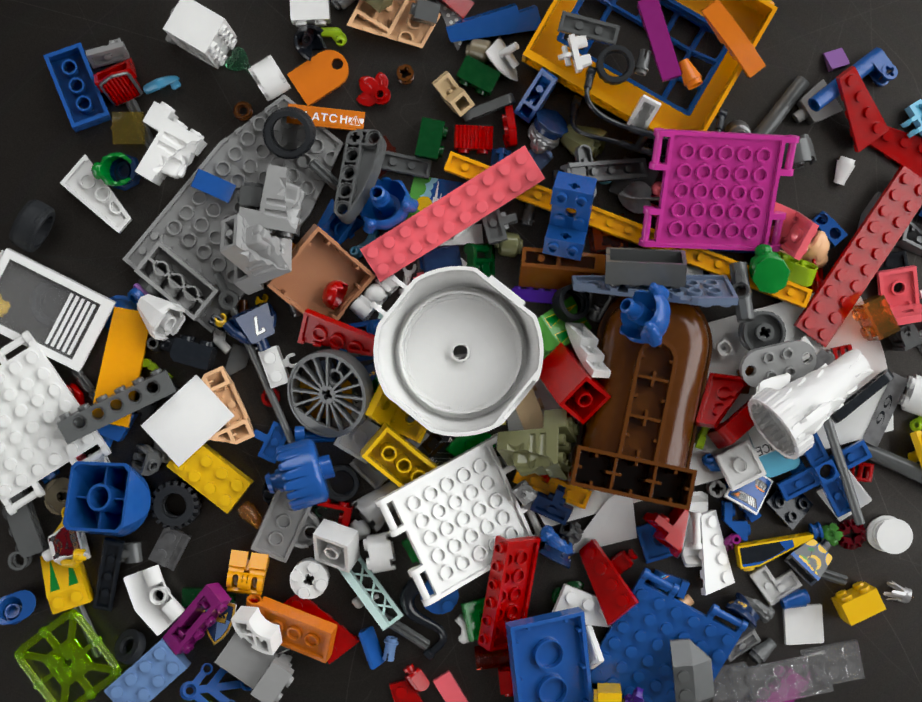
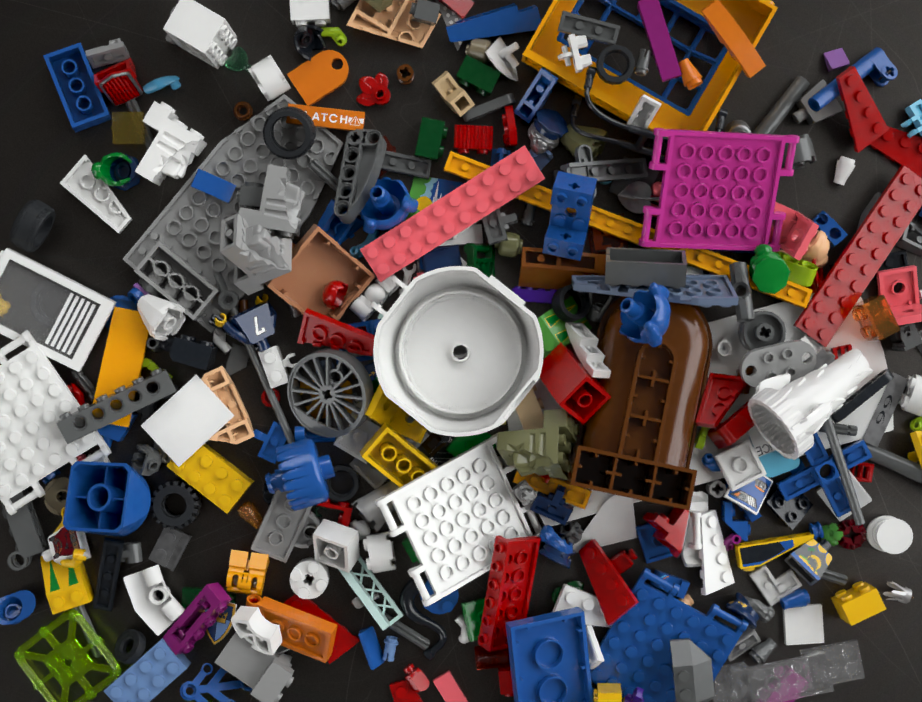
(843, 429): none -> dark grey axle

